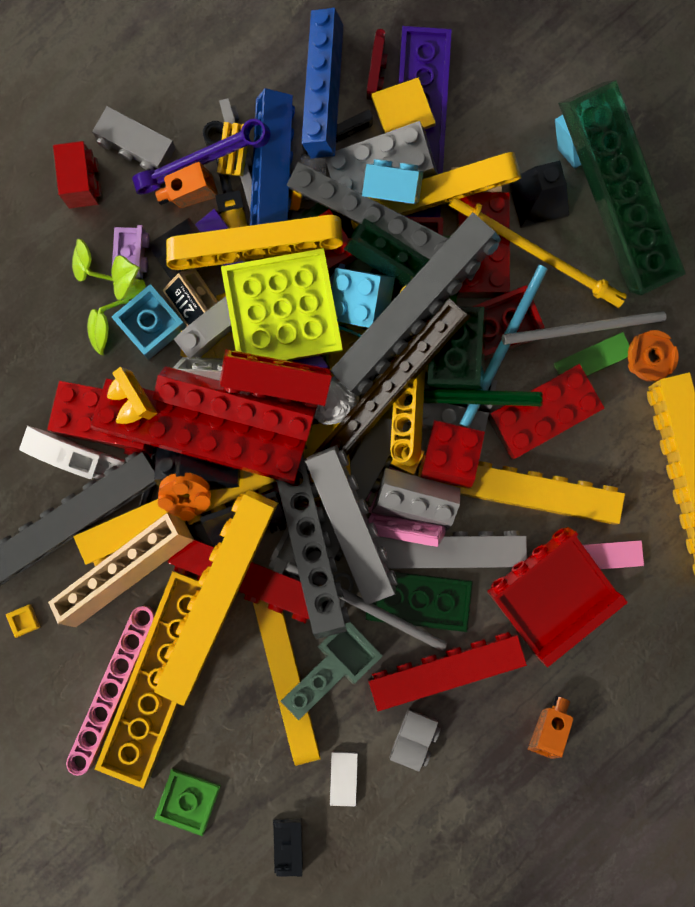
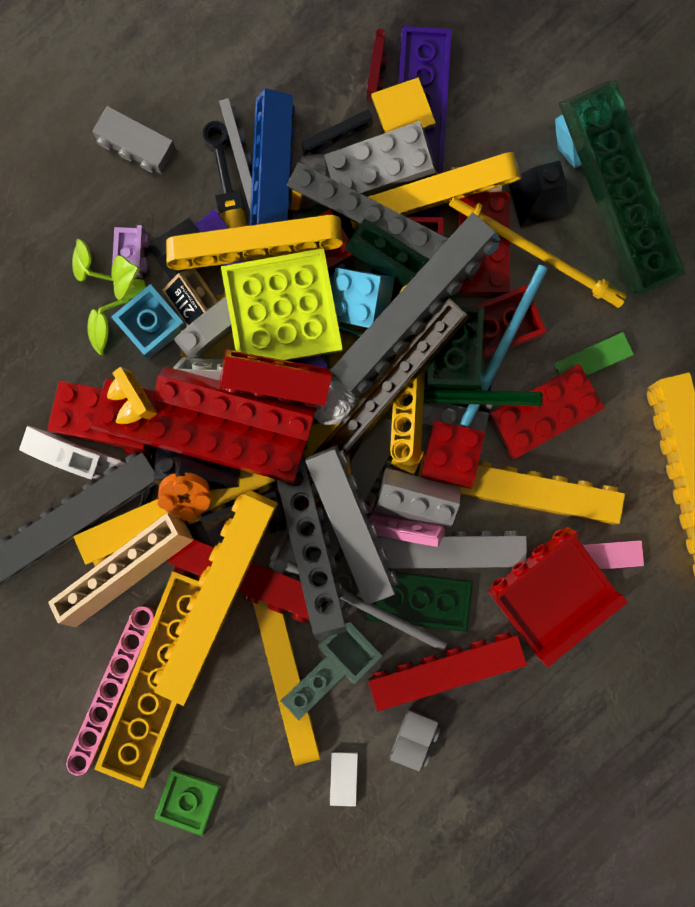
(23, 621): yellow tile -> none
(76, 174): red brick -> none
(150, 180): dark purple piece -> none
(188, 186): orange torso -> none
(222, 162): yellow tile -> none
(288, 847): black hinge -> none
(322, 83): blue brick -> none
(391, 182): medium azure brick -> none
(548, 740): orange torso -> none
(583, 327): light grey piece -> none
(640, 362): orange plate -> none

